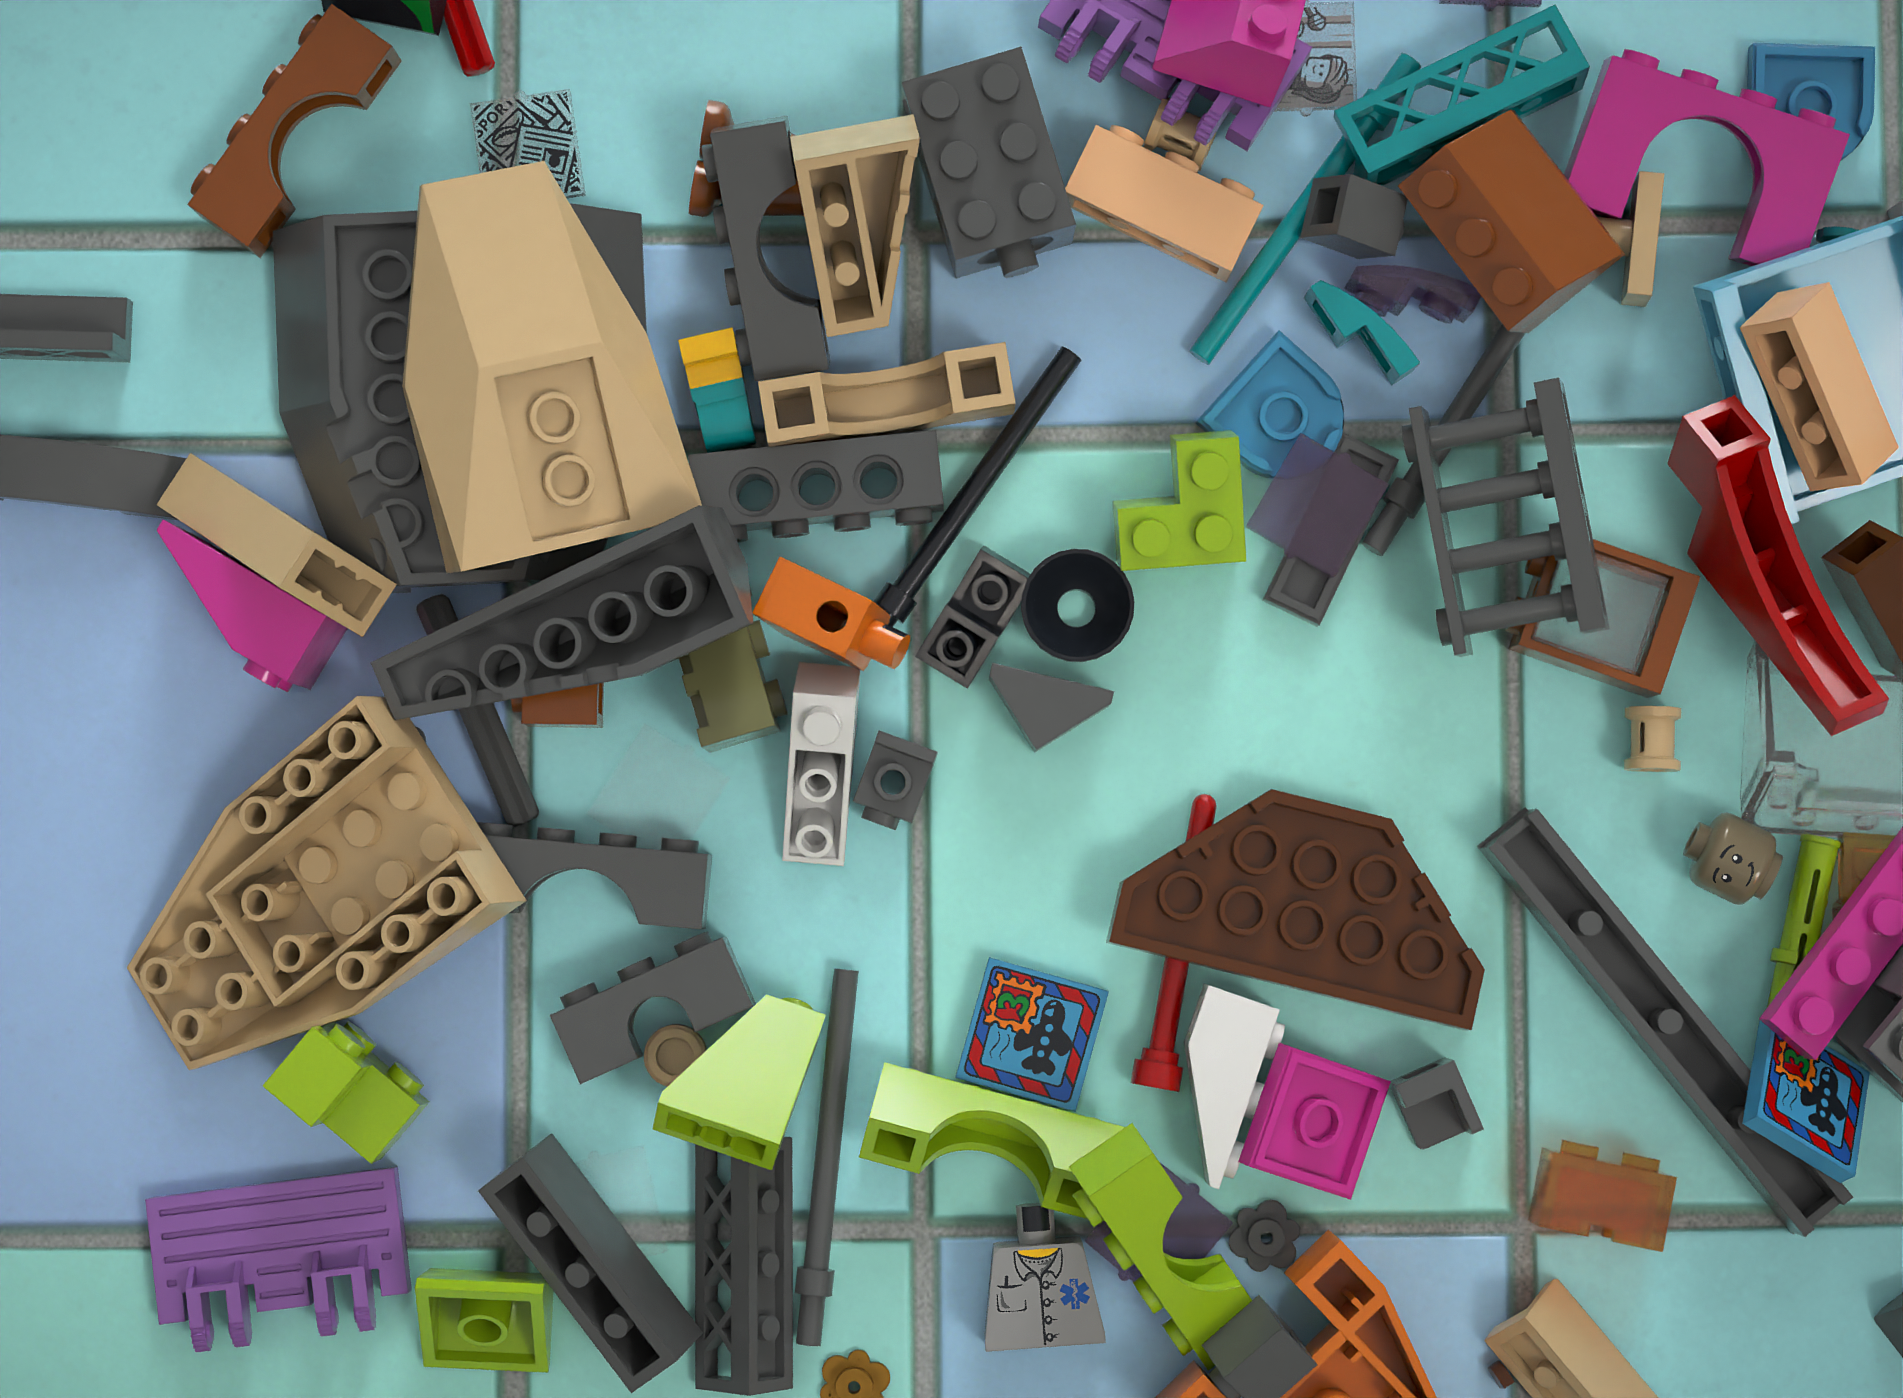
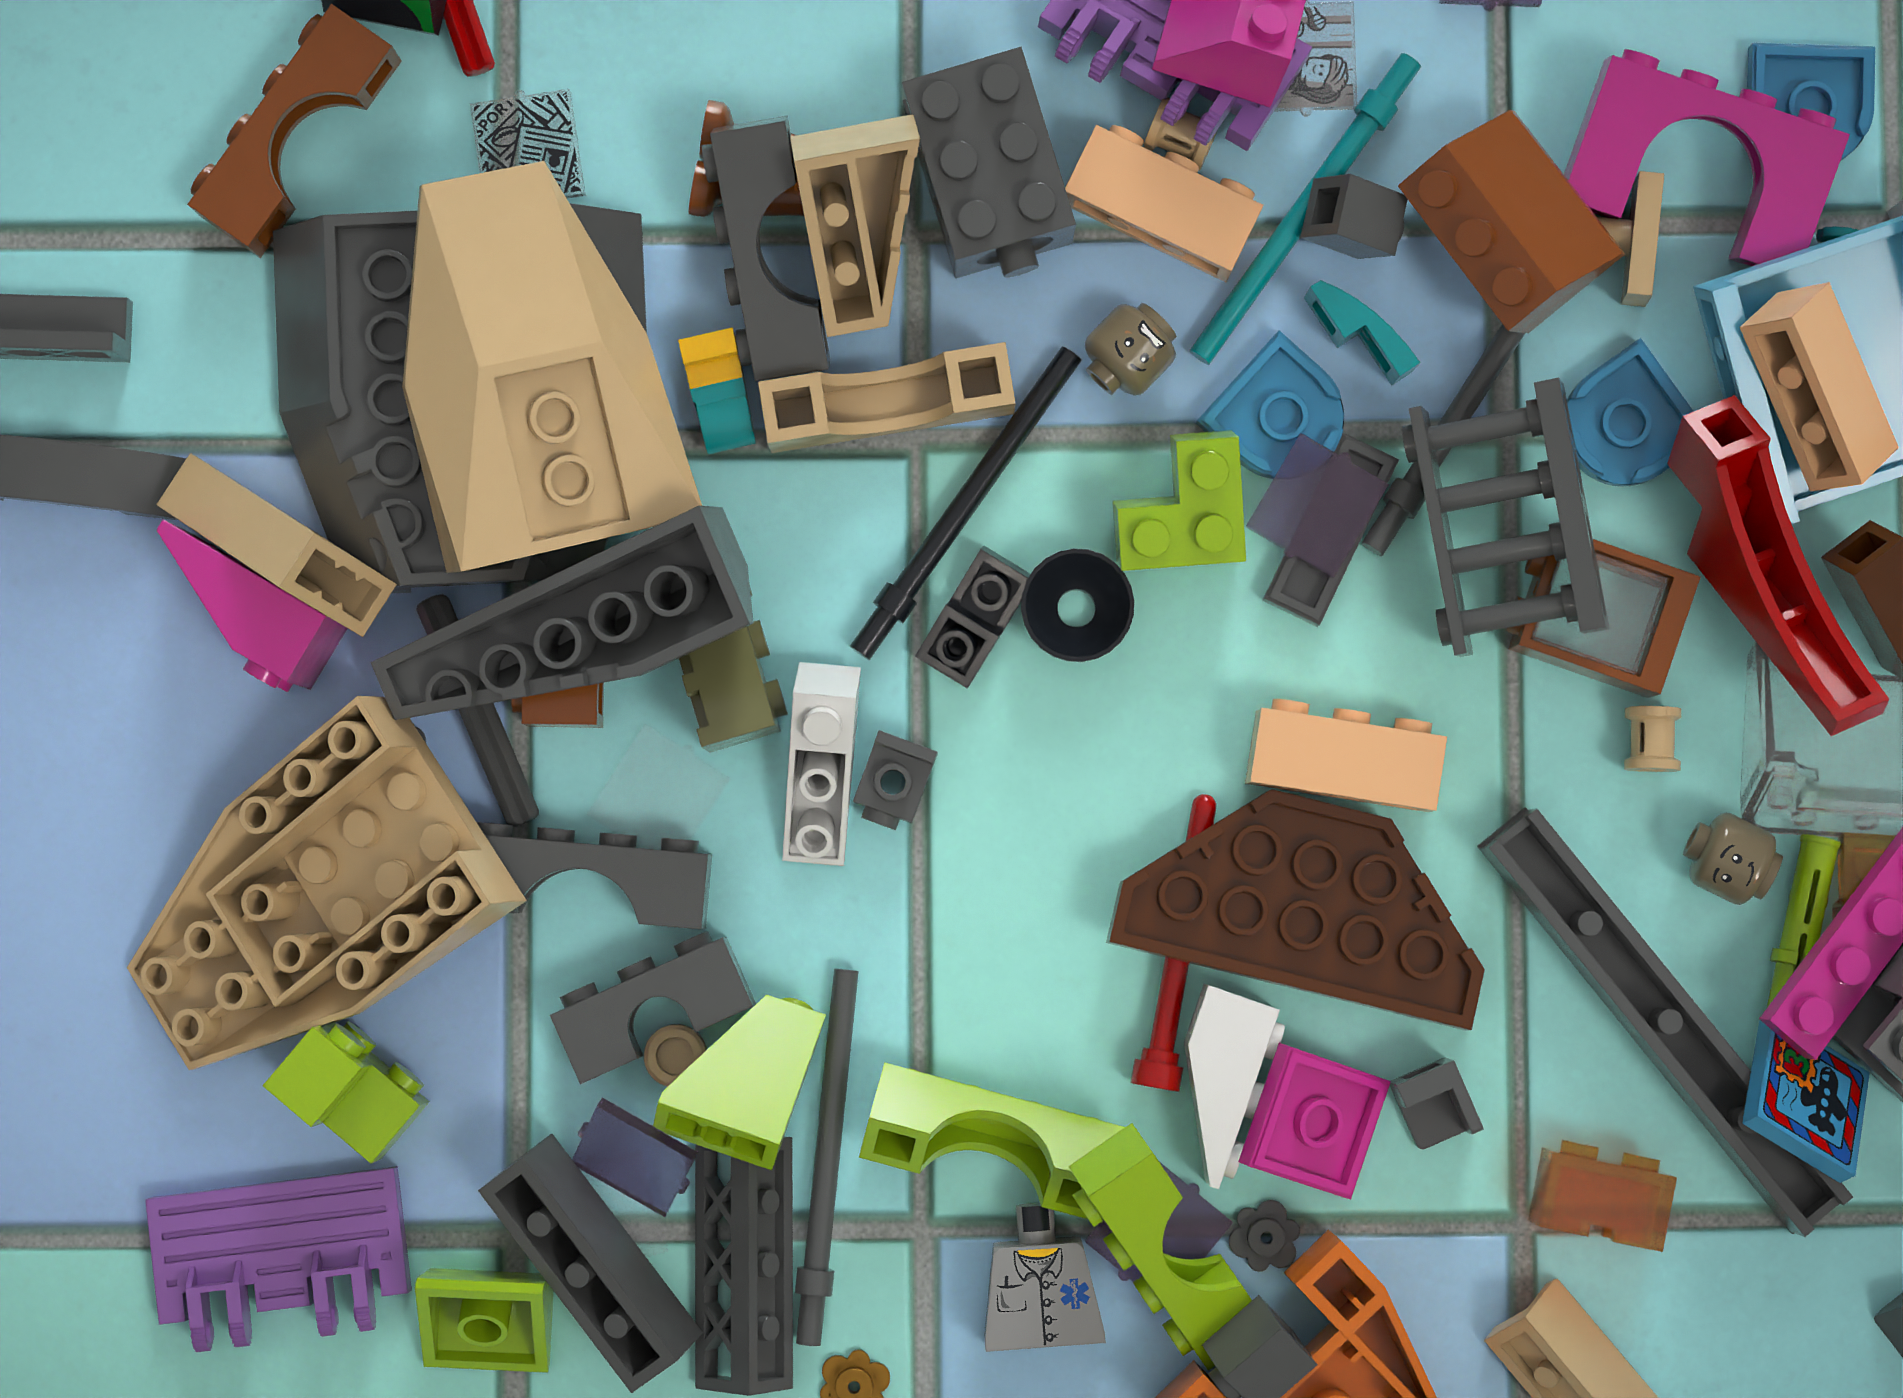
(634, 1157): none -> clear purple piece
(815, 614): orange torso -> none
(908, 456): dark grey brick -> none
(1032, 1034): tile -> none
(1045, 704): dark grey slope -> none
(1130, 349): none -> dark tan head
(1346, 756): none -> light nougat brick
(1391, 287): clear purple slope -> none
(1500, 1375): reddish brown piece -> none
(1525, 94): teal fence -> none
(1626, 418): none -> dark azure tile

